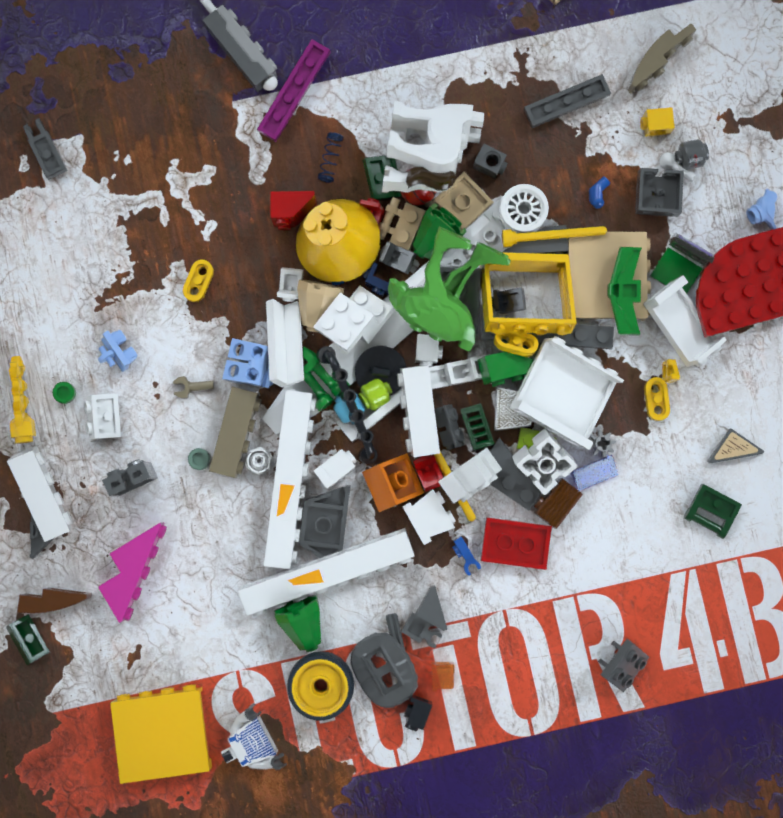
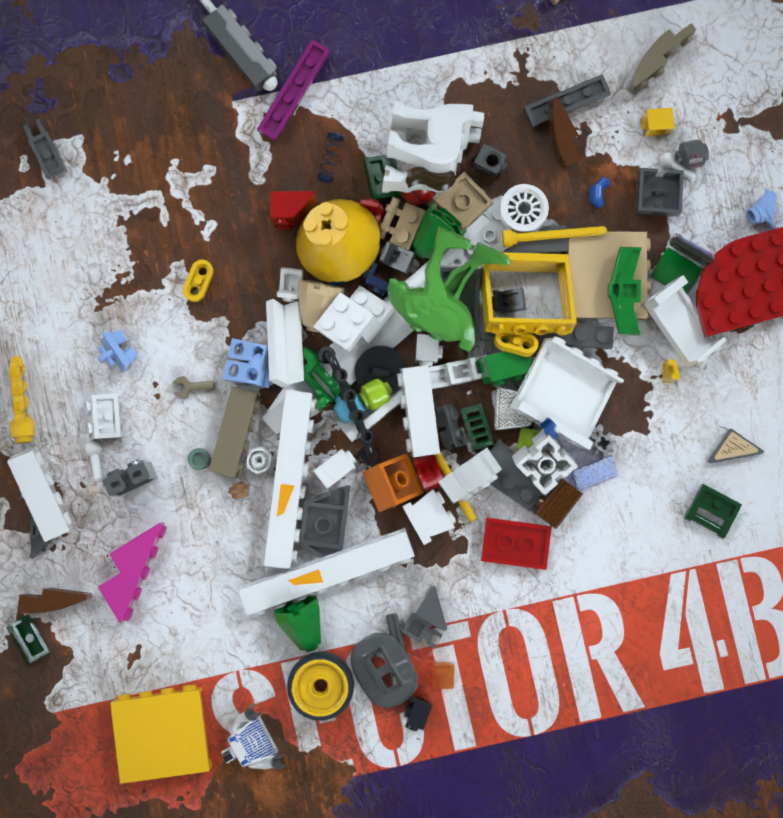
(64, 392): green tile -> none
(93, 450): none -> white bar
(239, 490): none -> medium nougat plate
(462, 549): blue plate -> none
(549, 426): none -> blue hand
(561, 133): none -> reddish brown slope
(624, 665): dark grey plate -> none
(658, 399): yellow plate -> none

